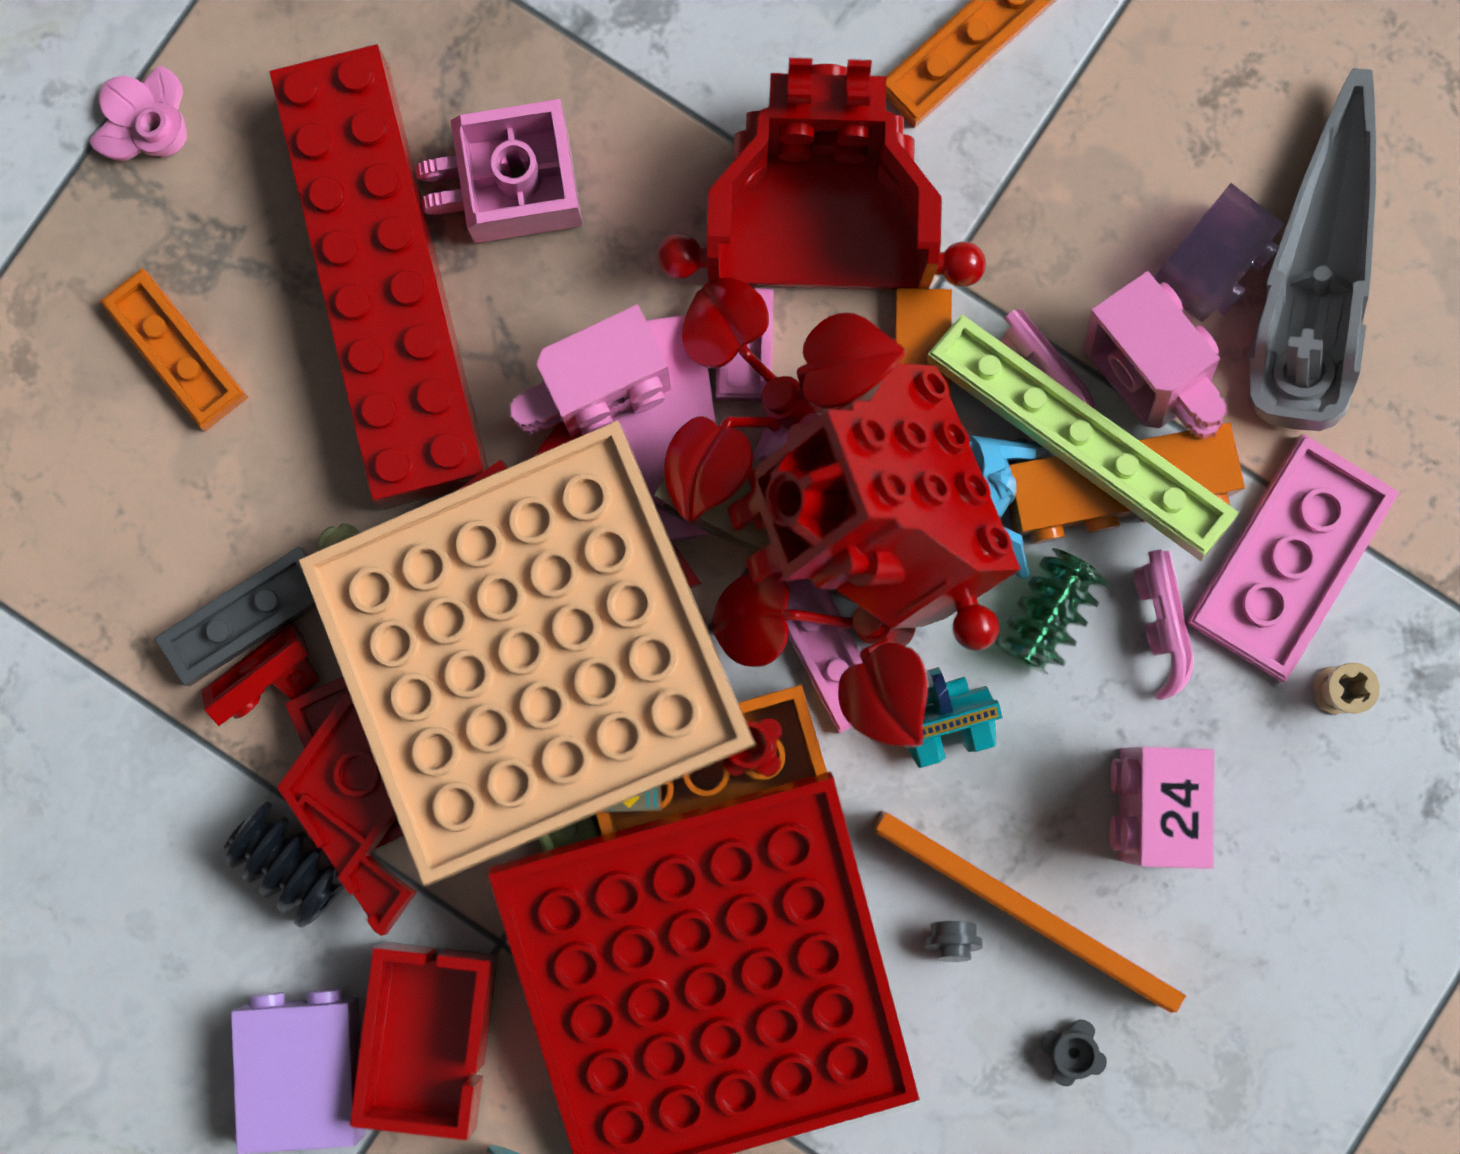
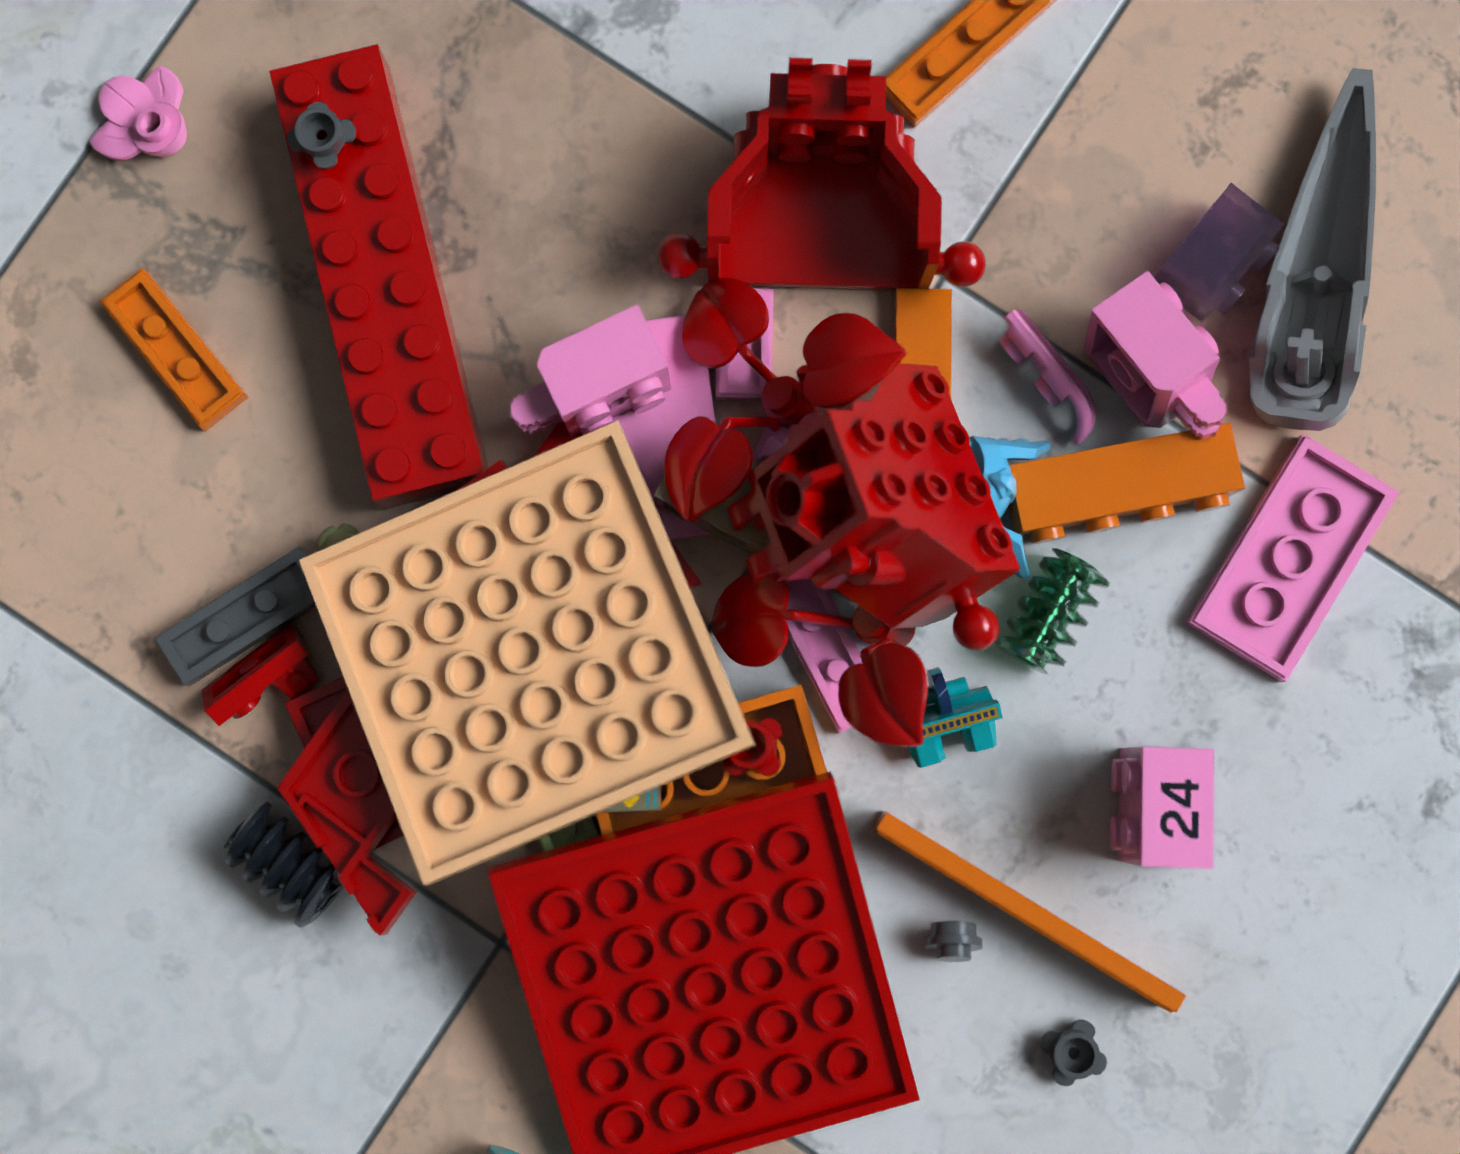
(295, 1071): lavender brick -> none
(312, 121): none -> dark grey plate
(424, 1041): red piece -> none
(486, 151): bright pink hinge -> none
(1082, 437): yellowish green tile -> none
(1170, 630): bright pink piece -> none
(1362, 685): tan bush -> none

